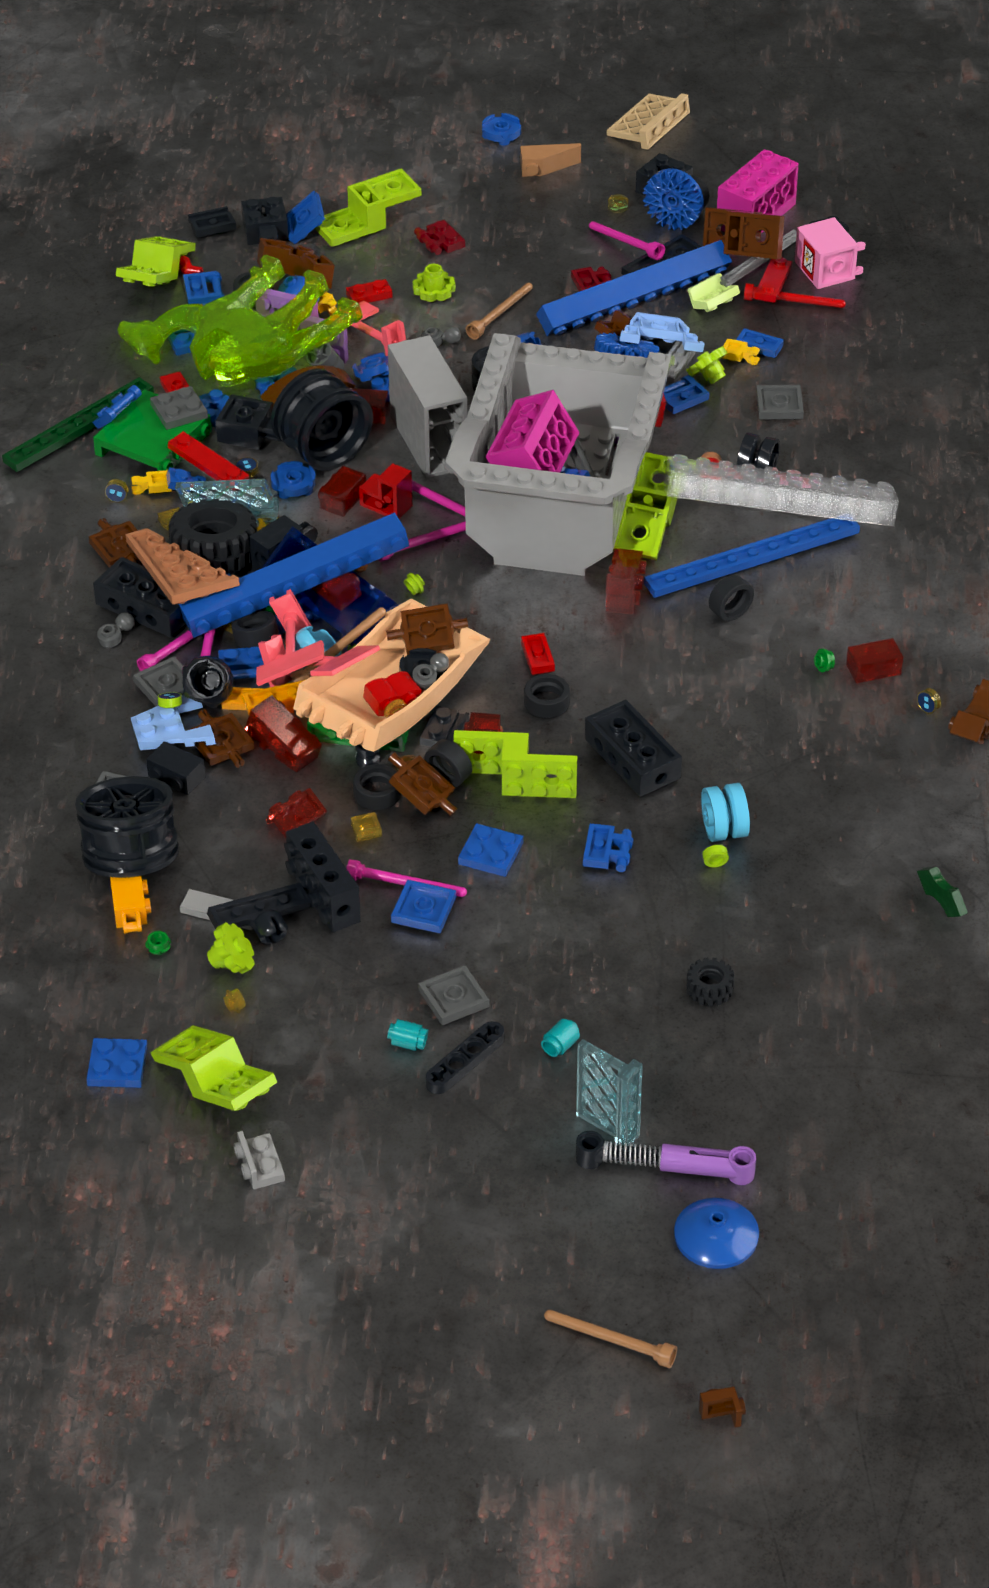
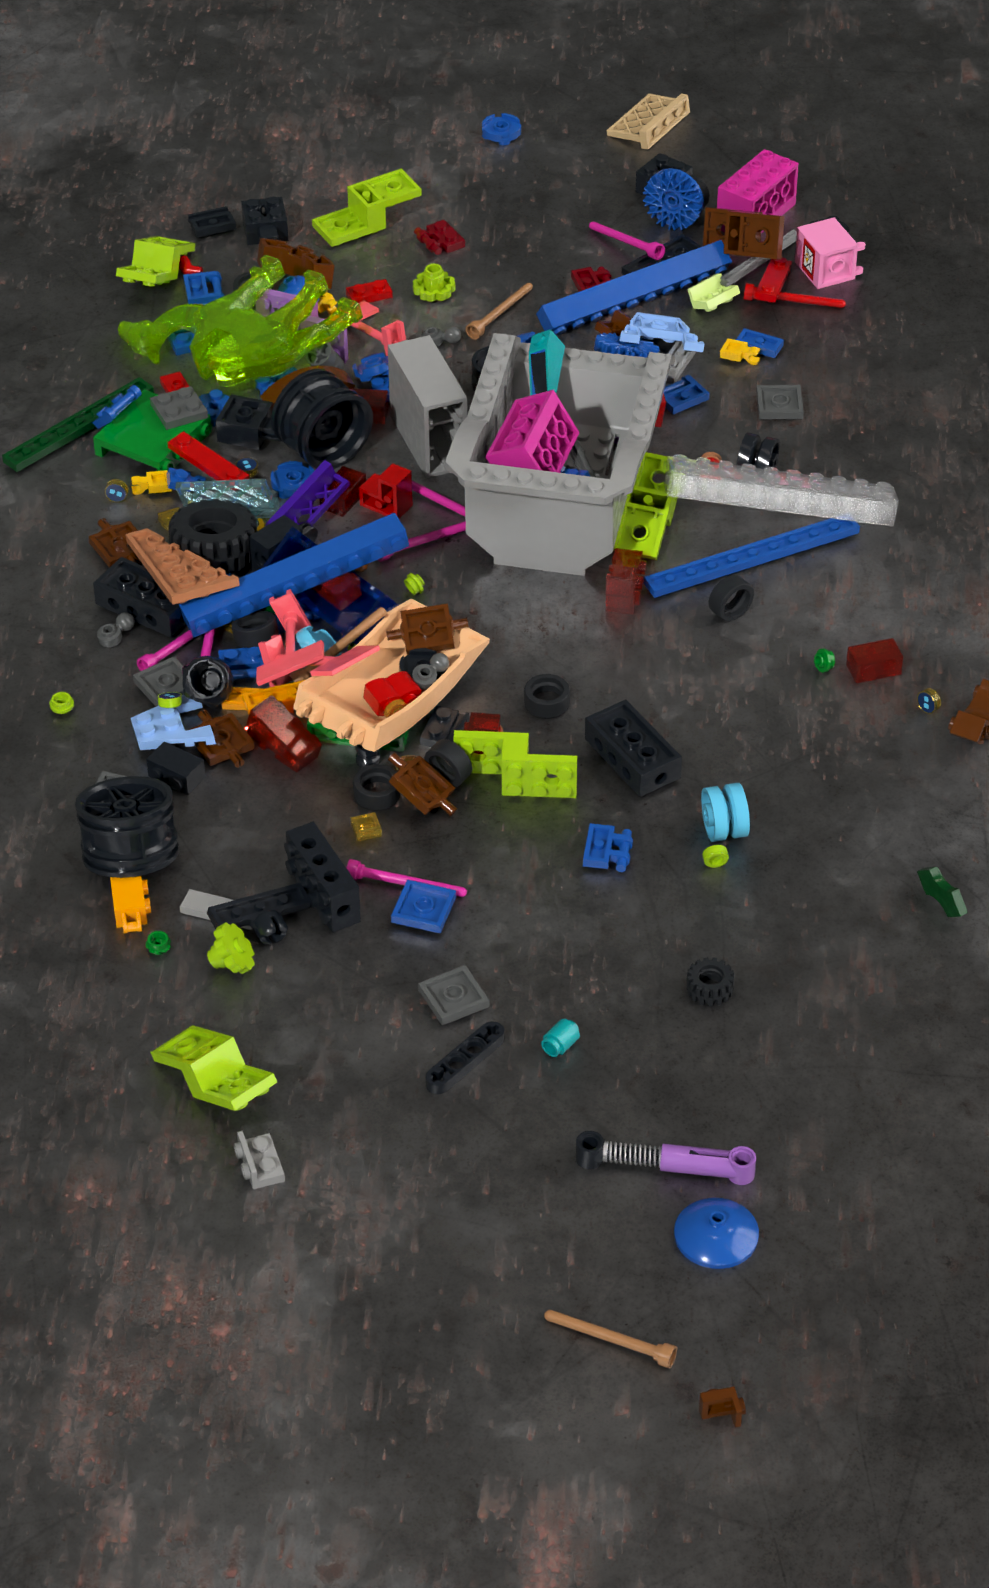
(61, 703): none -> lime plate
(117, 1062): blue plate -> none
(234, 1000): clear yellow plate -> none
(297, 811): clear red bracket -> none
(305, 217): blue plate -> none
(312, 489): none -> dark purple fence
(408, 1035): teal brick -> none
(490, 850): blue plate -> none
(537, 653): red plate -> none
(545, 159): medium nougat slope -> none
(545, 362): none -> teal slope
(618, 203): clear yellow tile -> none
(626, 1100): clear light blue fence -> none
(709, 365): lime plant -> none

